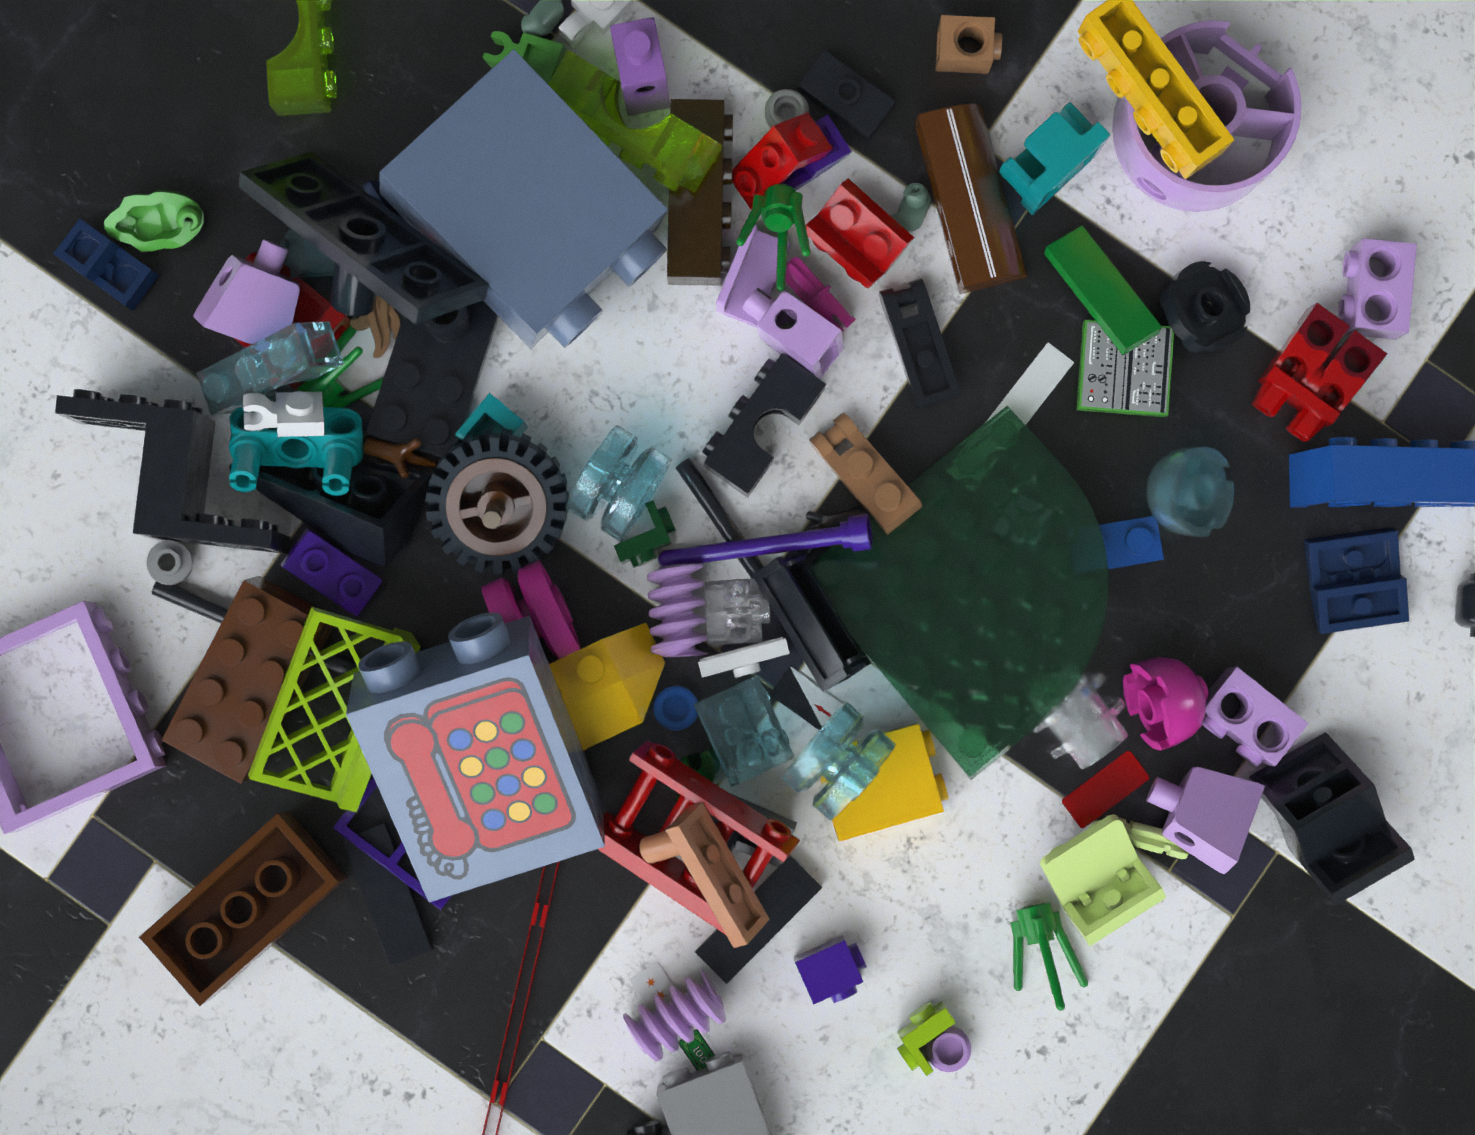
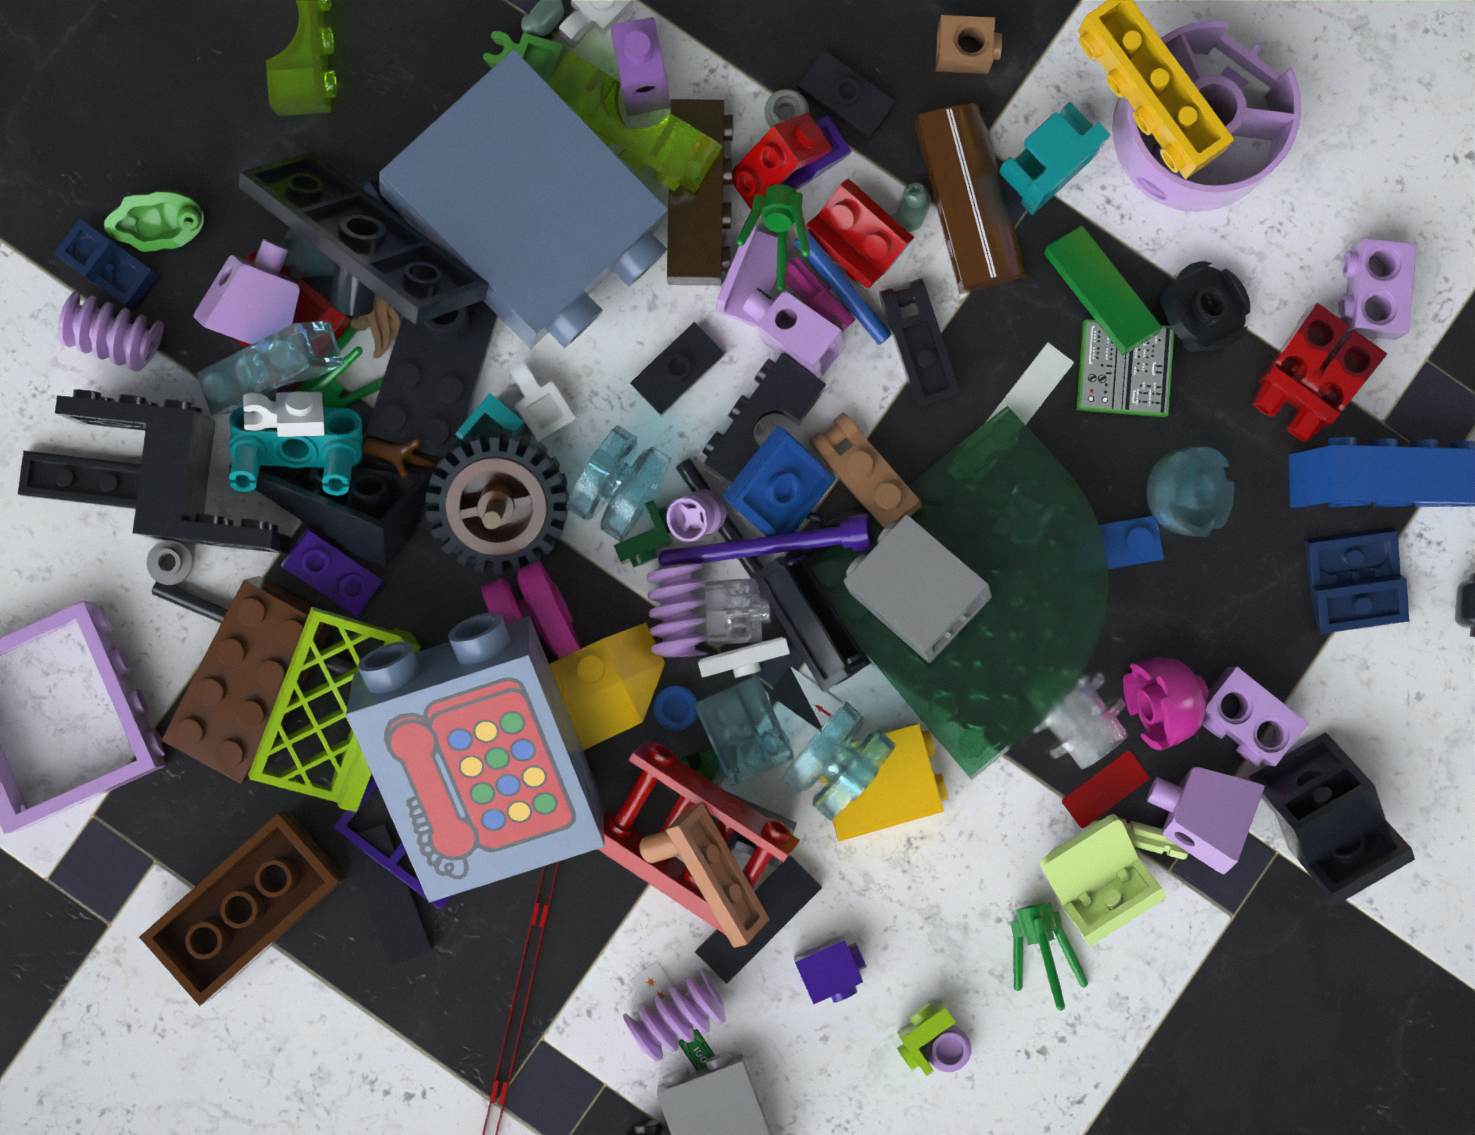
(79, 479): none -> black tile
(108, 335): none -> lavender piece
(543, 406): none -> white plate
(677, 369): none -> black plate
(686, 516): none -> lavender wheel
(779, 485): none -> blue tile
(846, 291): none -> blue bar
(917, 587): none -> light grey brick

